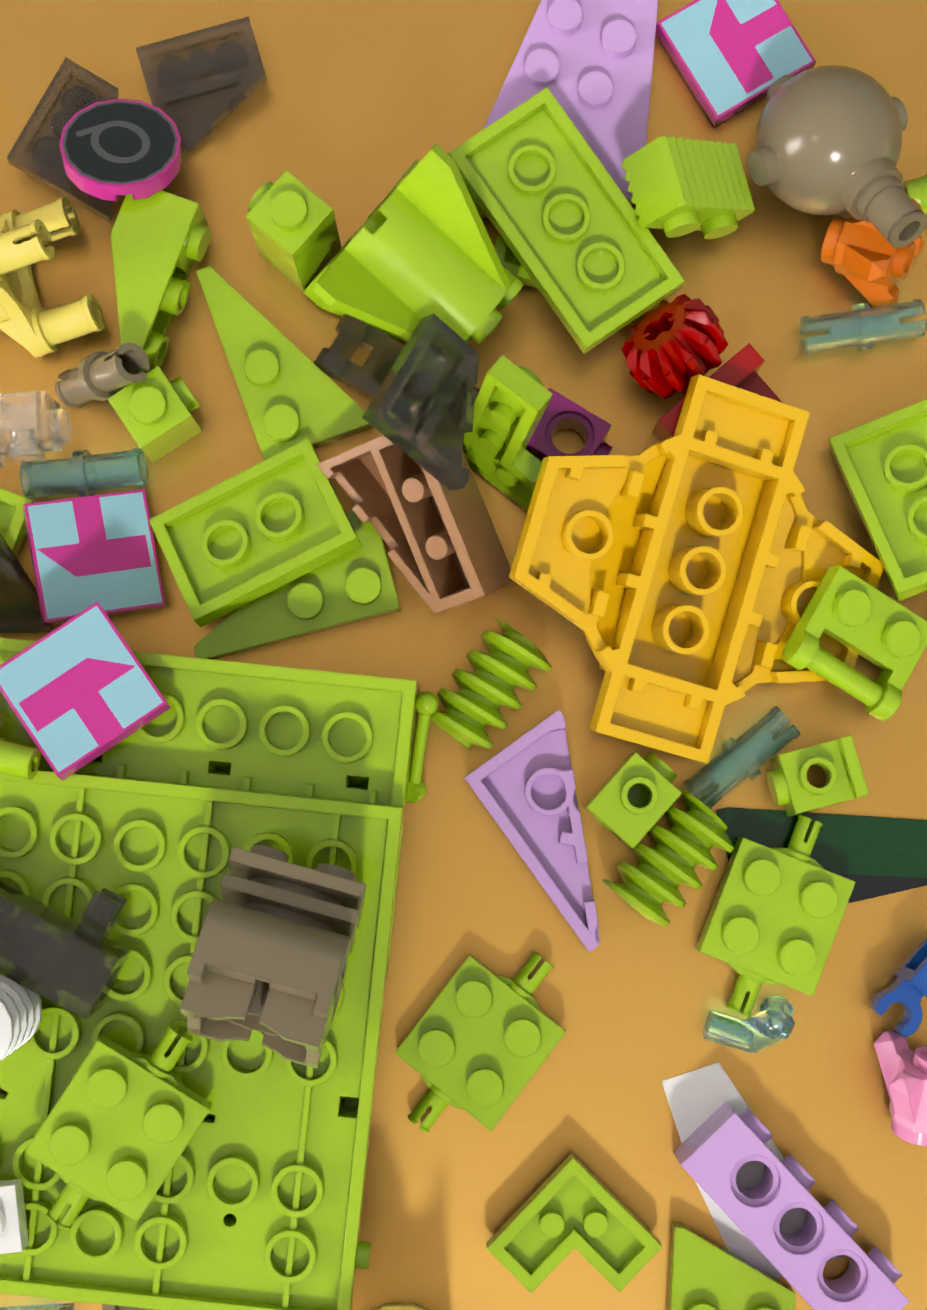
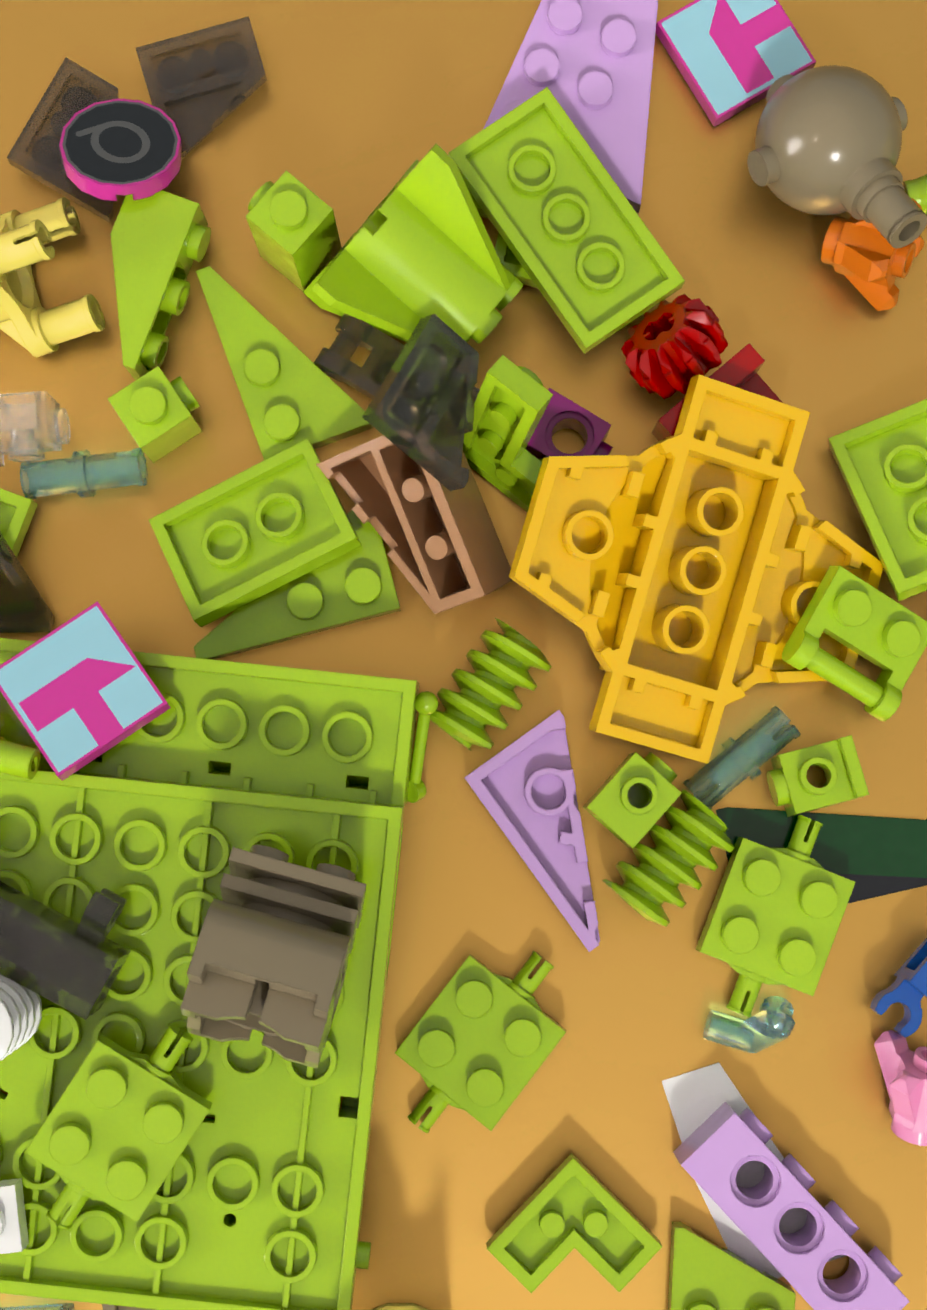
(93, 553): tile -> none
(102, 375): dark tan pin -> none
(688, 186): lime brick -> none
(863, 326): clear light blue pin -> none

